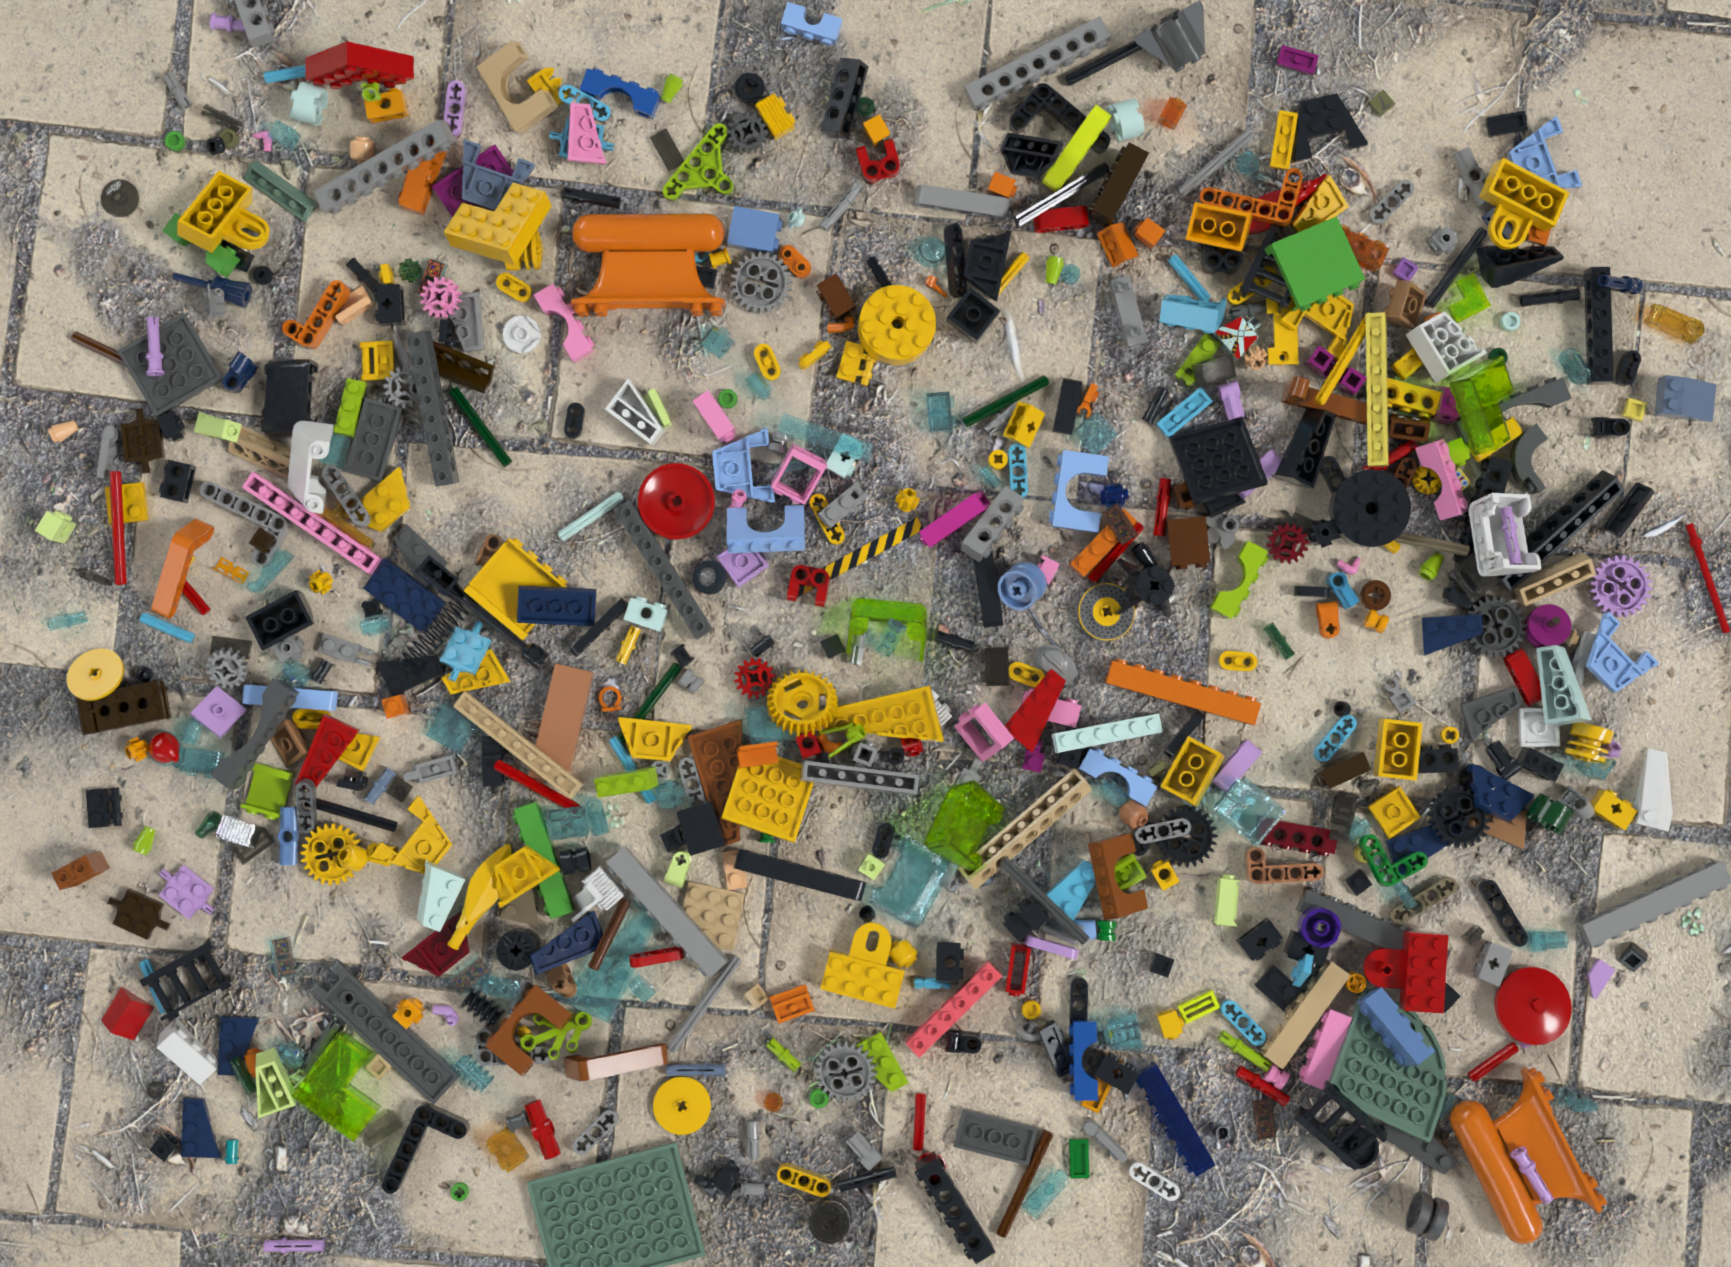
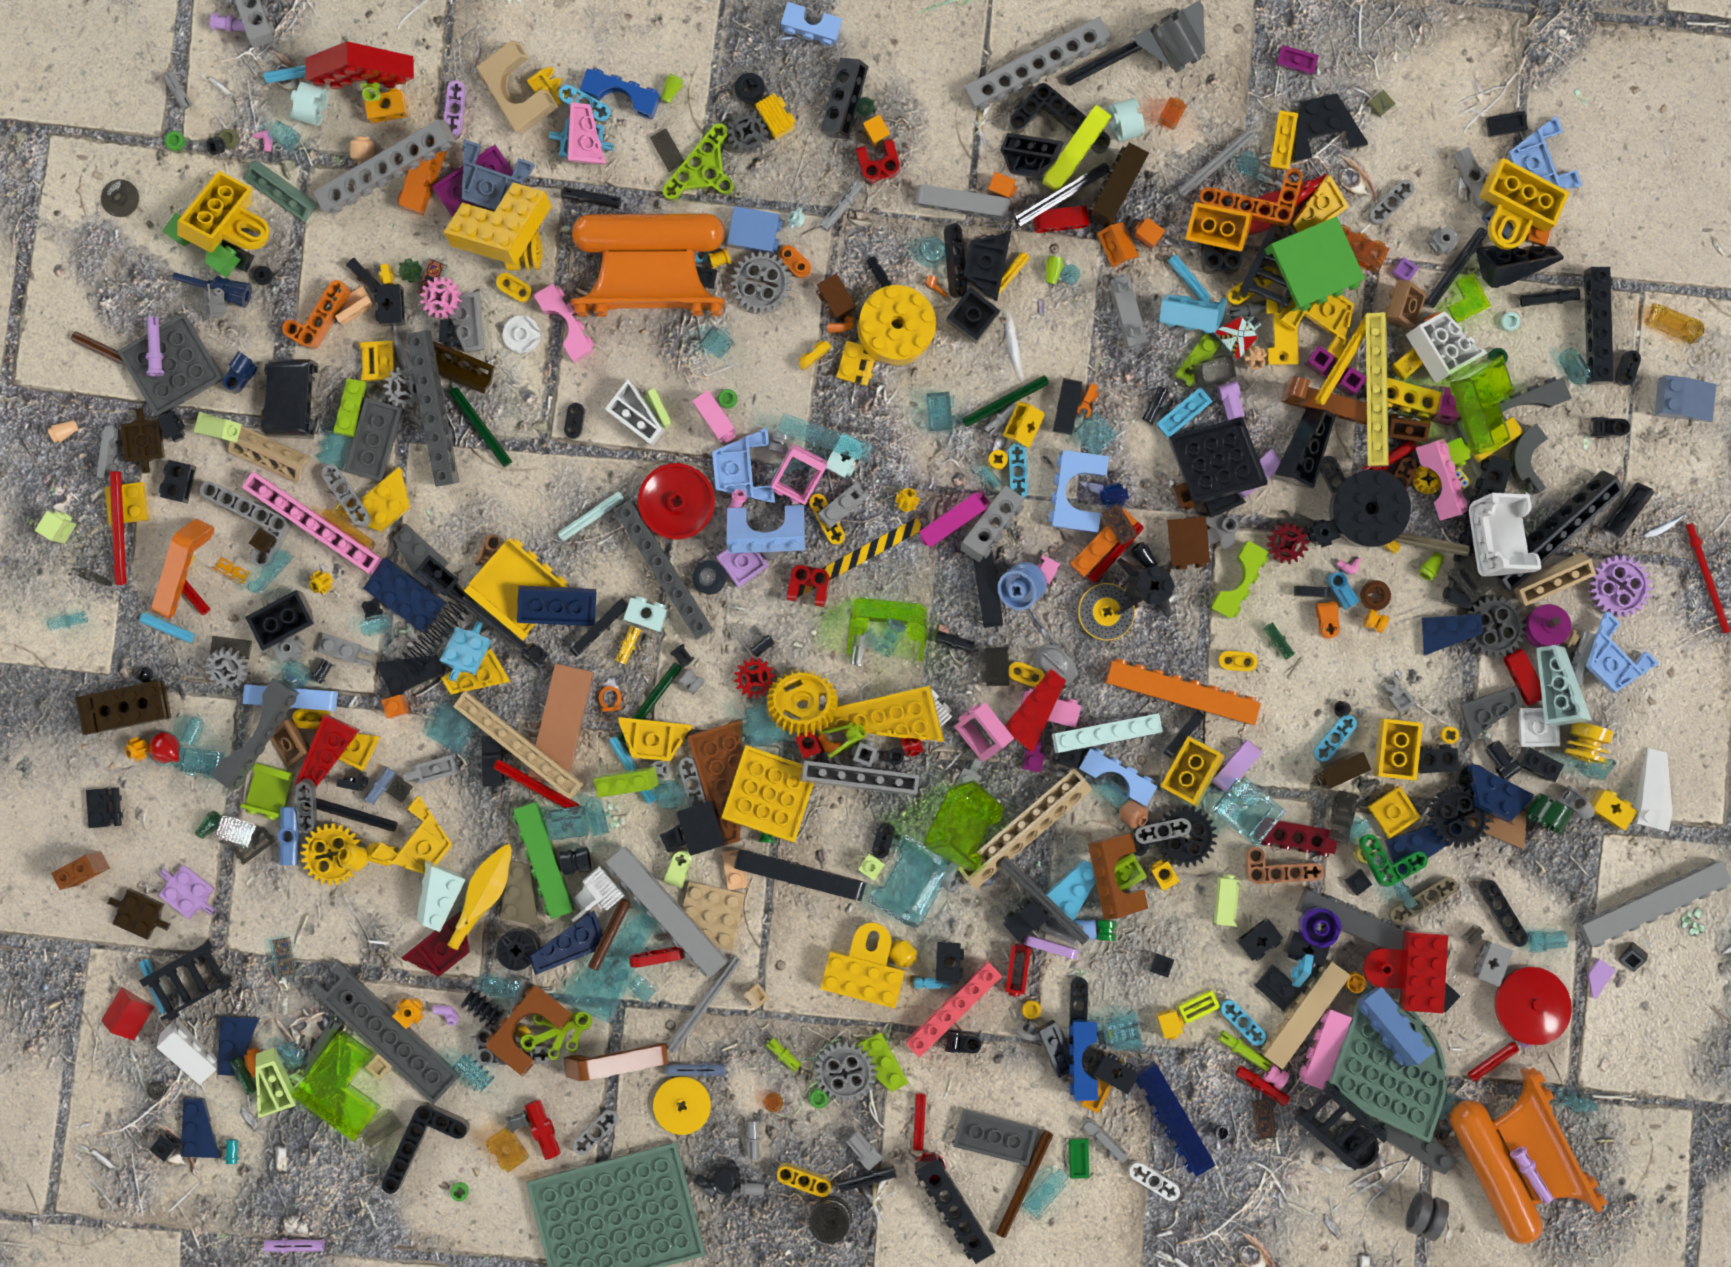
(90, 687): yellow piece -> none
(144, 841): lime cone -> none
(218, 712): lavender plate -> none
(221, 118): clear smoke pin -> none
(308, 442): white windscreen -> none
(469, 975): clear light blue tile -> none
(521, 873): yellow wing -> none
(562, 980): medium nougat piece -> none
(757, 755): orange panel -> none
(758, 386): clear light blue brick -> none
(767, 362): yellow plate -> none
(792, 1003): orange plate -> none
(832, 646): black slope -> none
(864, 910): black hinge -> none
(1155, 768): olive tile -> none
(1162, 506): red pin -> none
(1506, 513): lavender pin -> none
(1613, 748): lavender plate -> none
(1619, 283): dark blue pin -> none
(1634, 409): light yellow tile -> none

